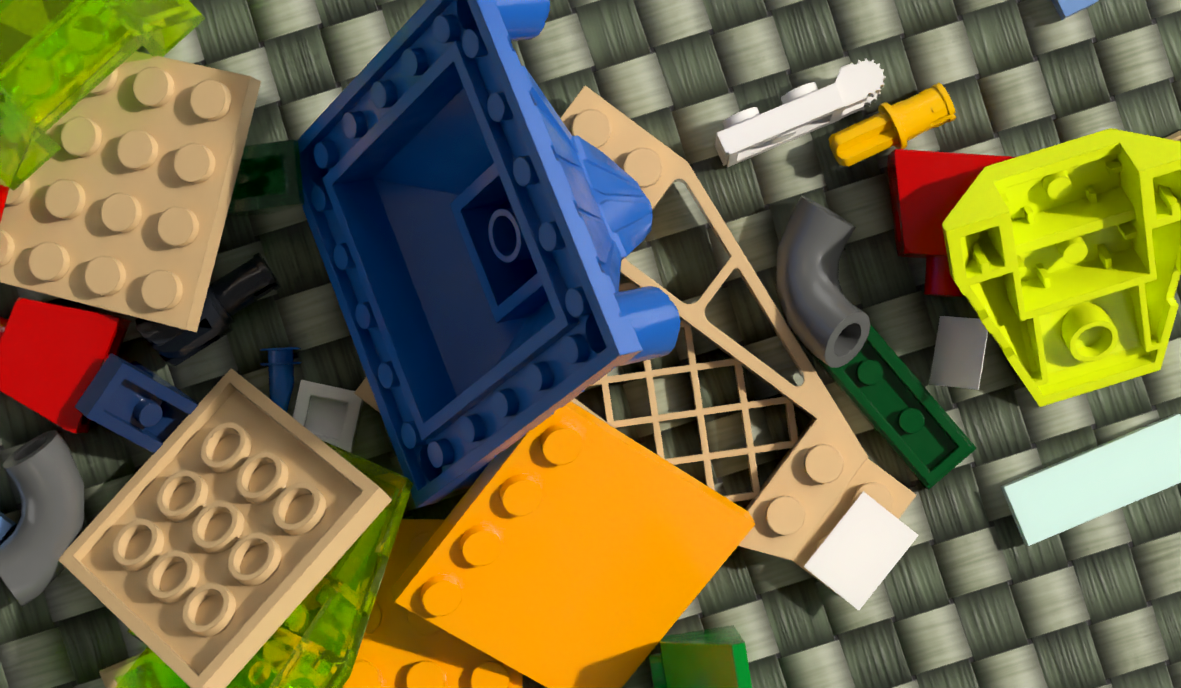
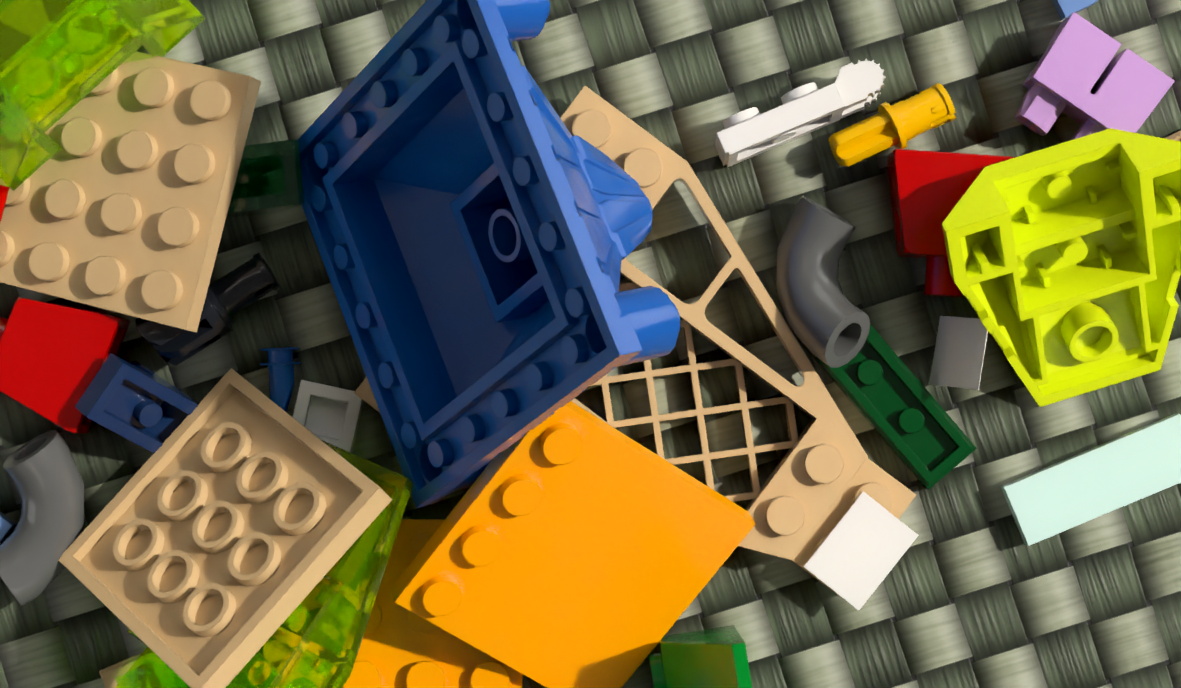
(1070, 69): none -> lavender hips

